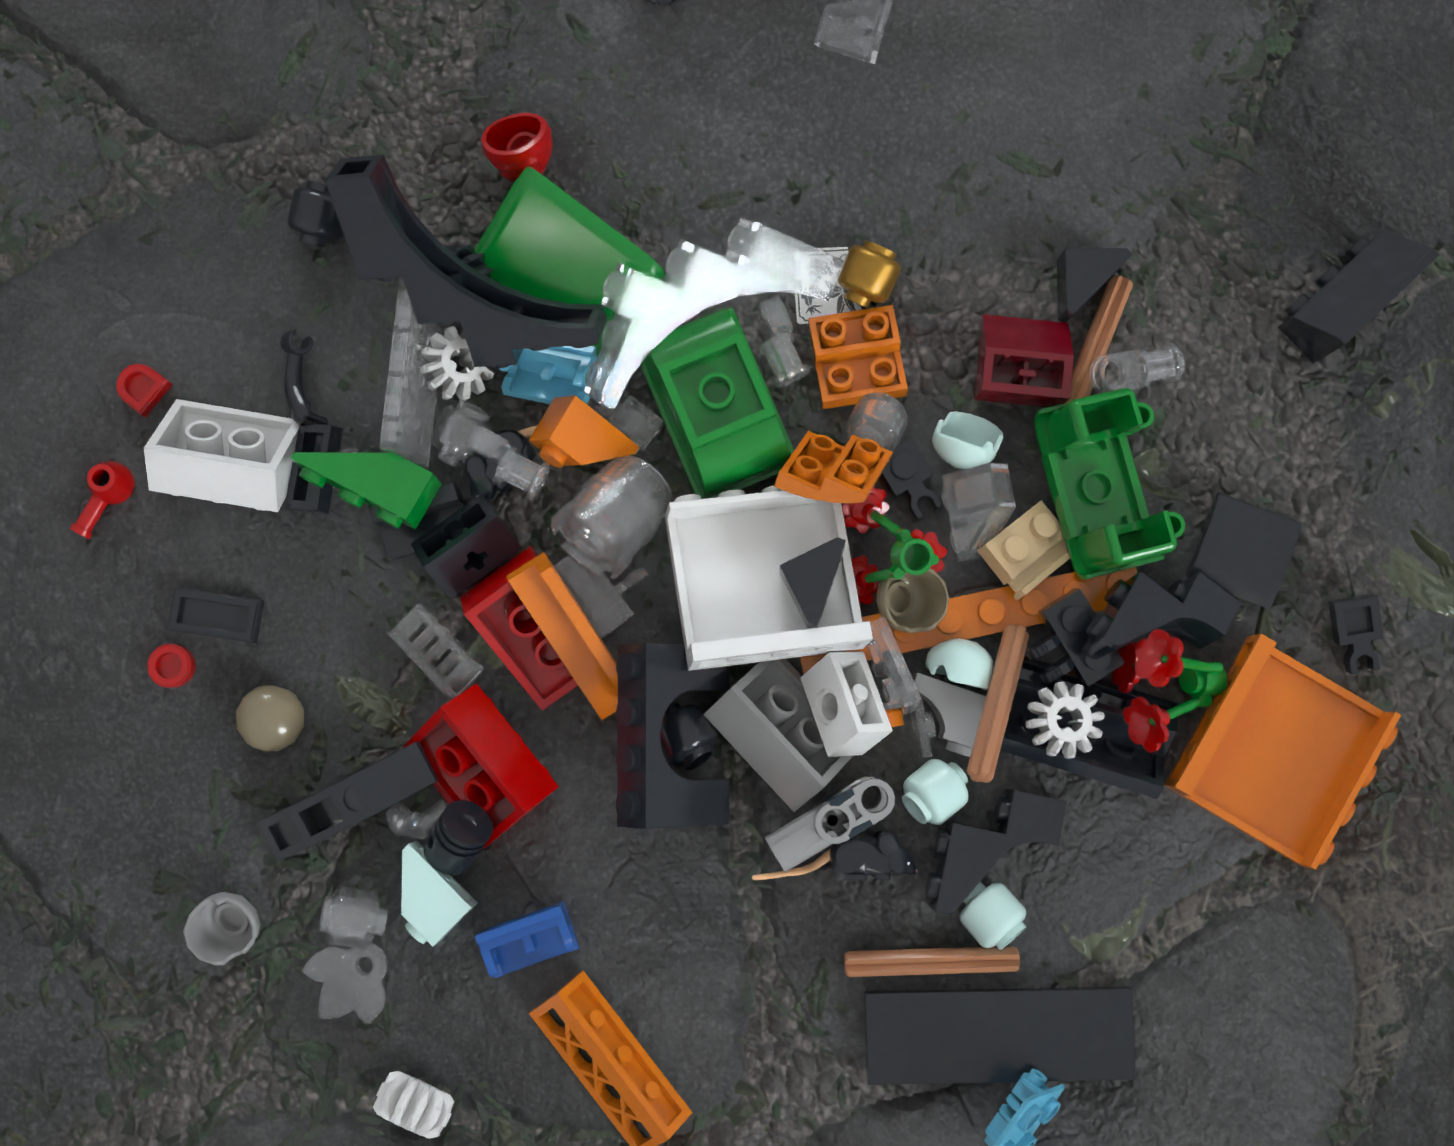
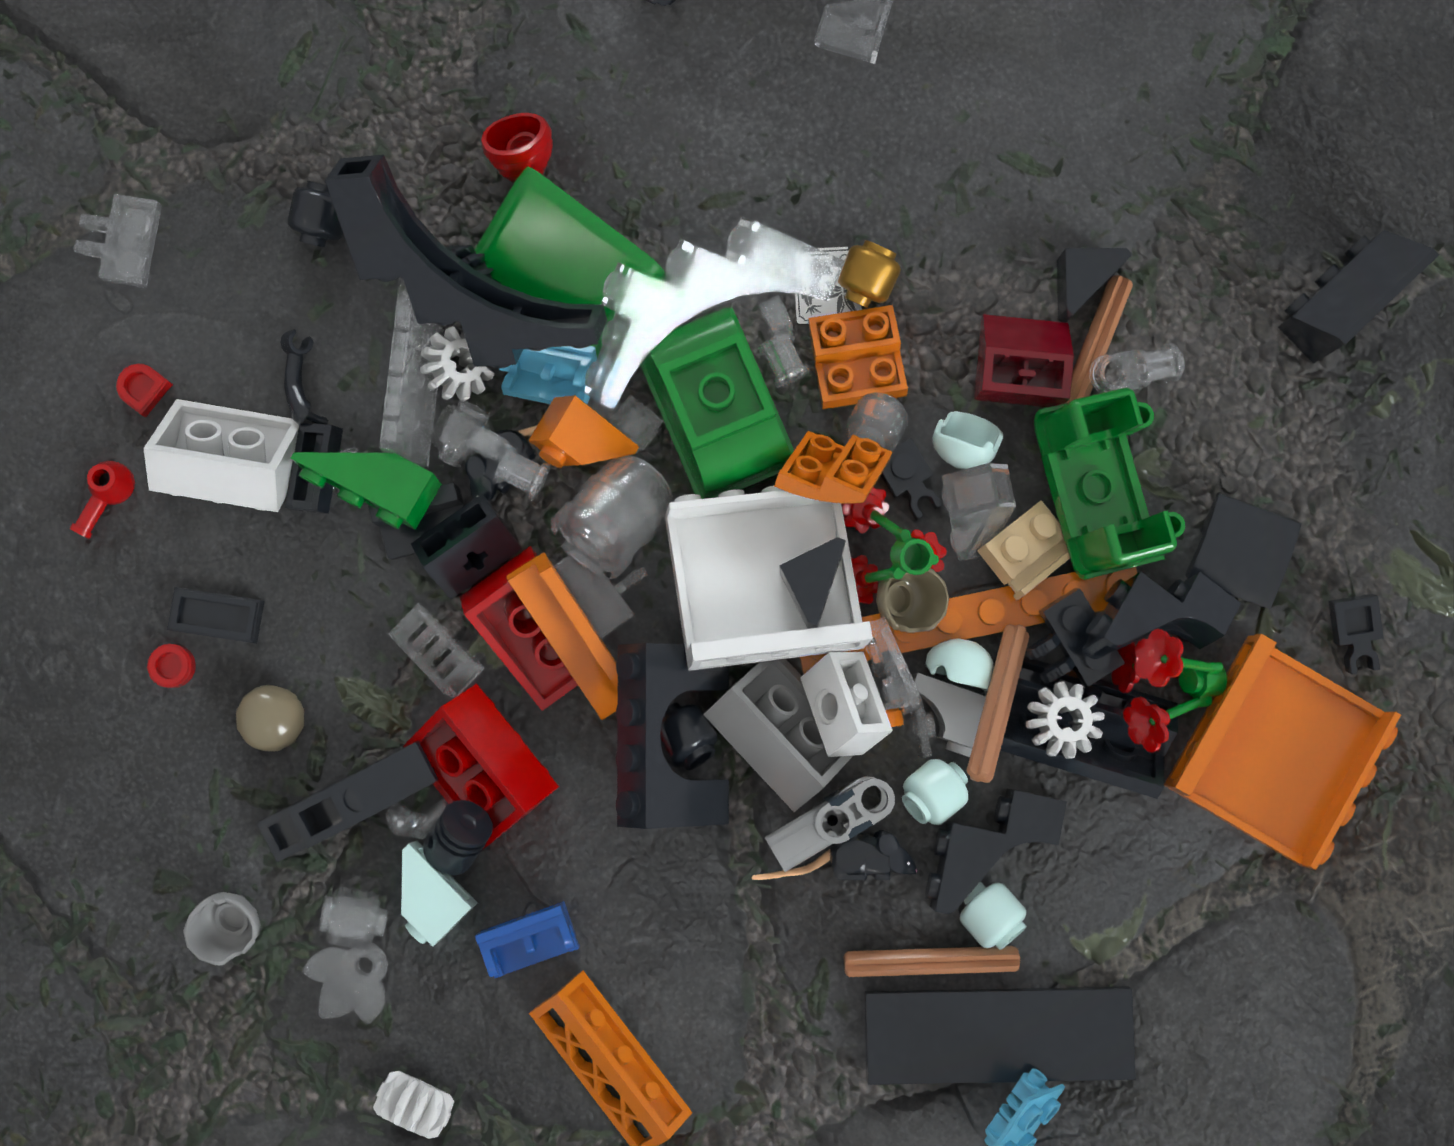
(128, 240): none -> clear hinge

